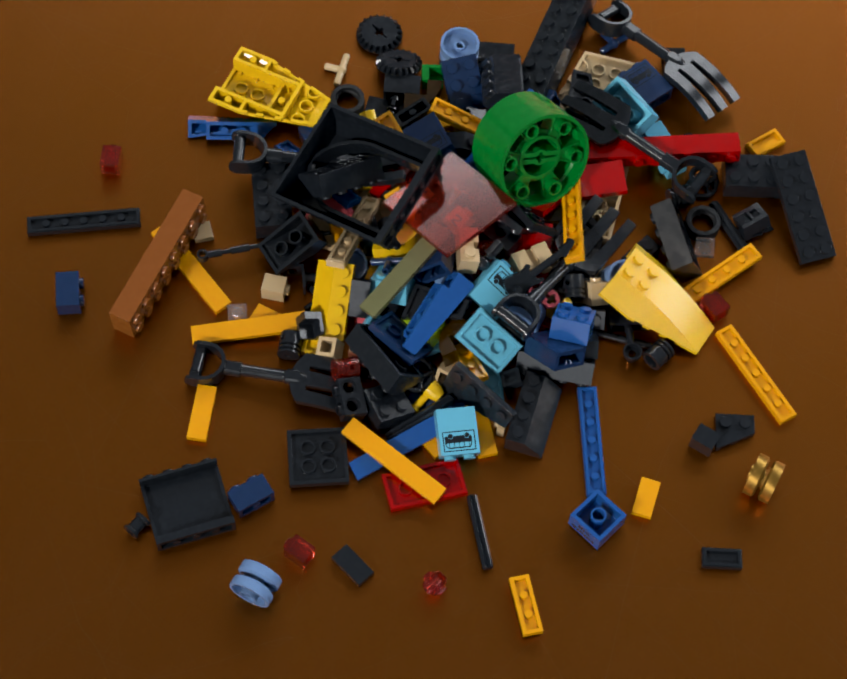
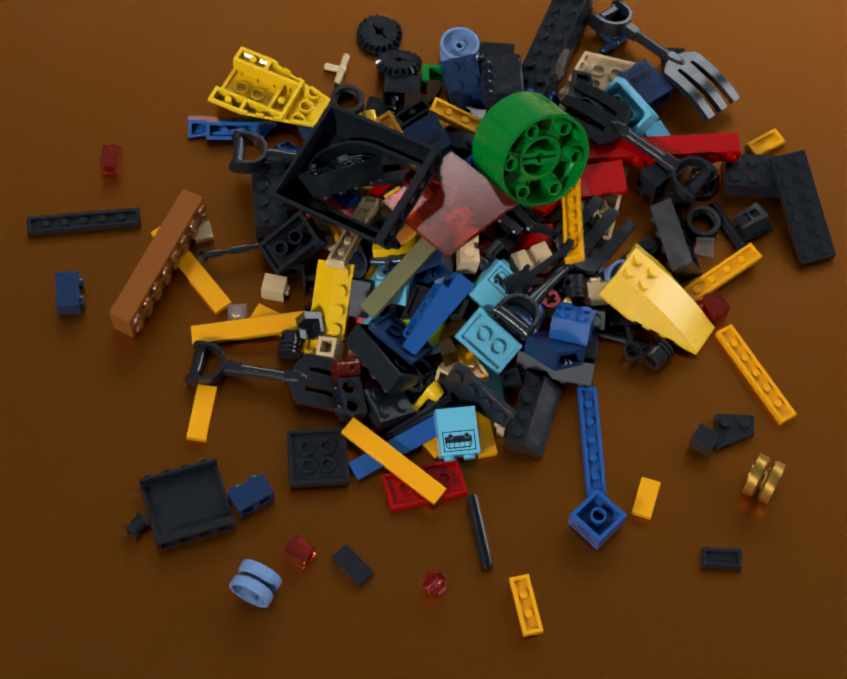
(652, 183): none -> black brick

